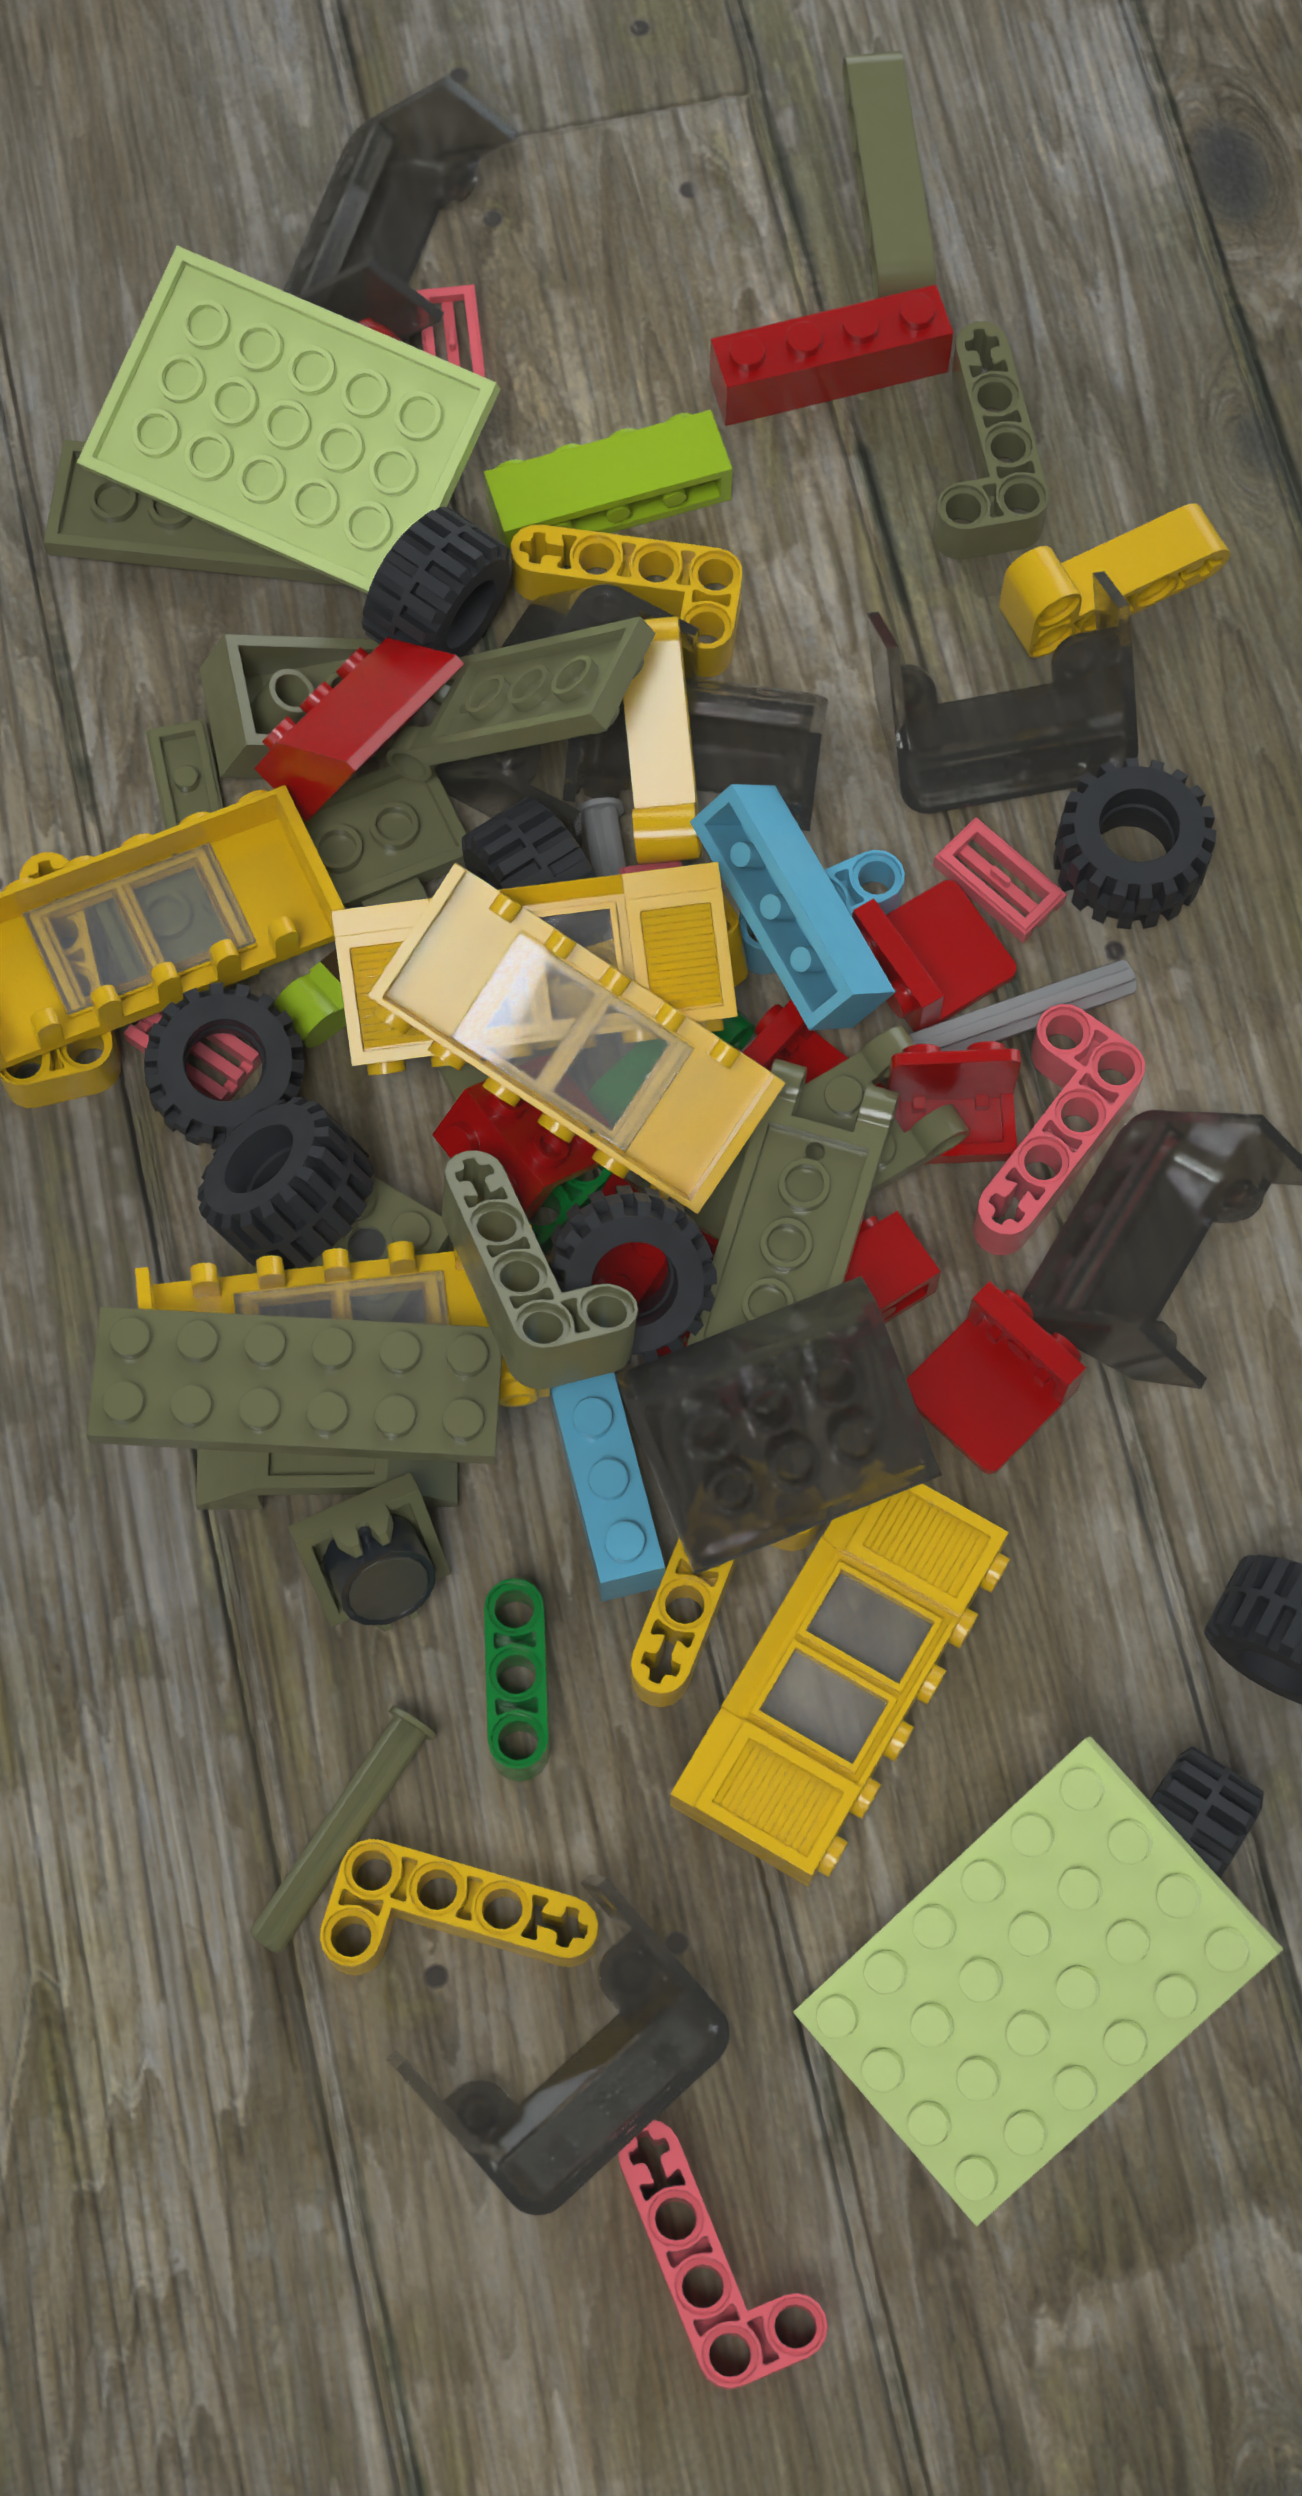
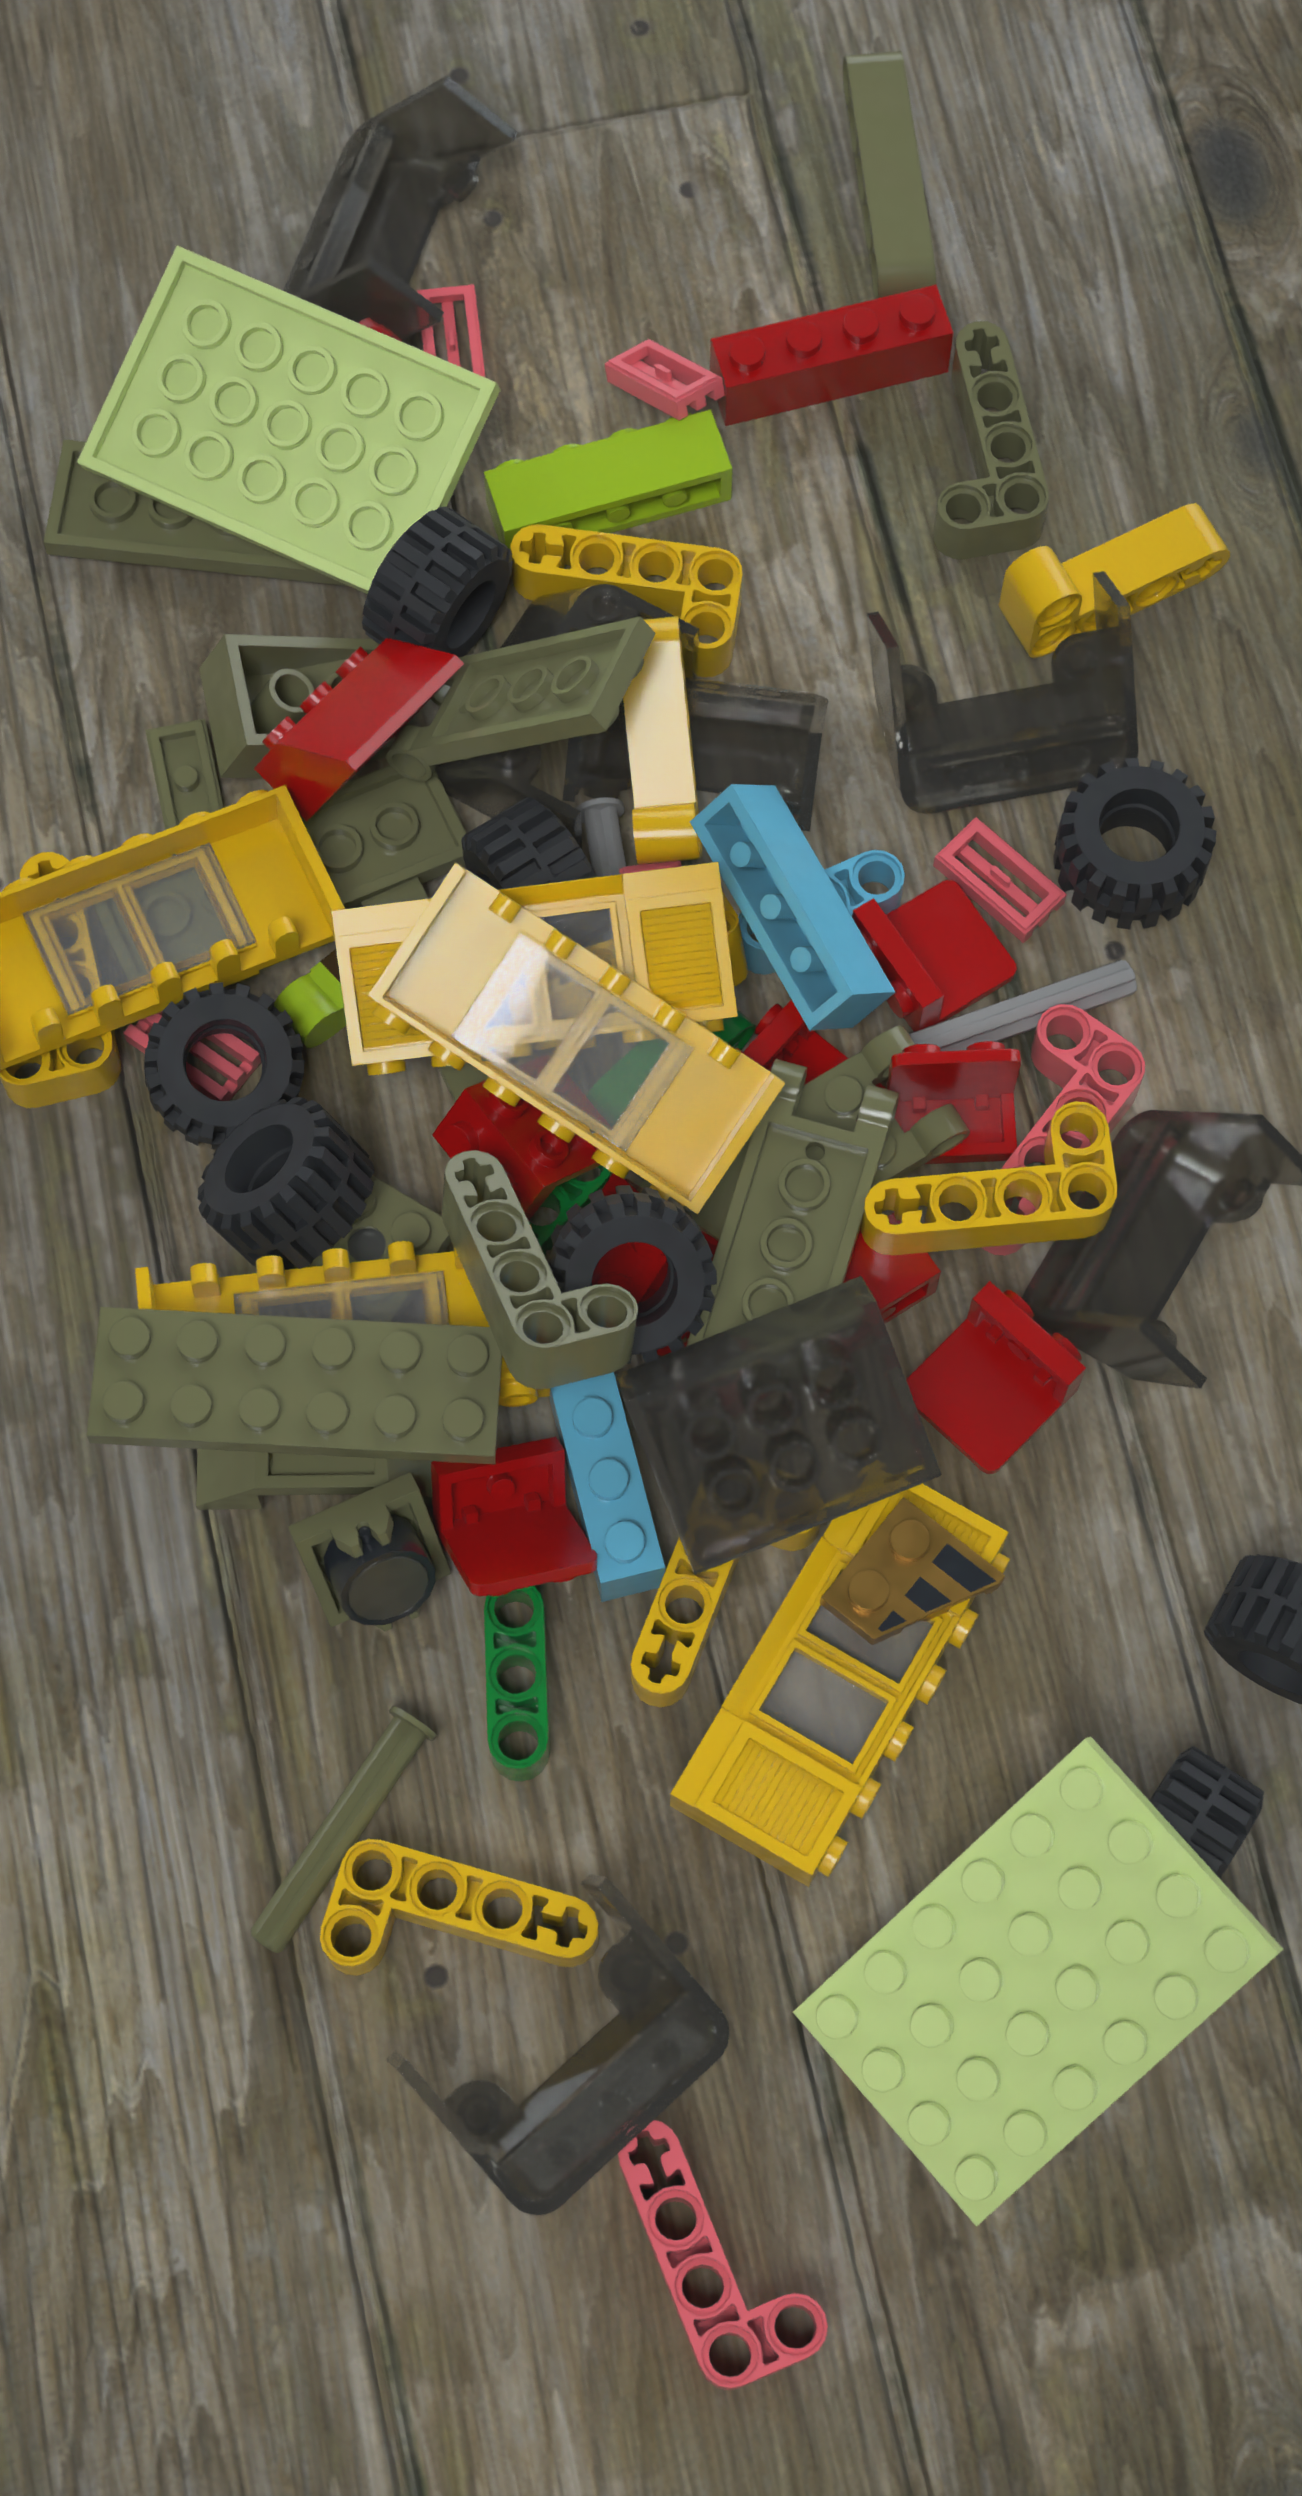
(510, 1519): none -> red bracket
(659, 384): none -> coral tile
(907, 1576): none -> pearl gold wing
(985, 1191): none -> yellow beam

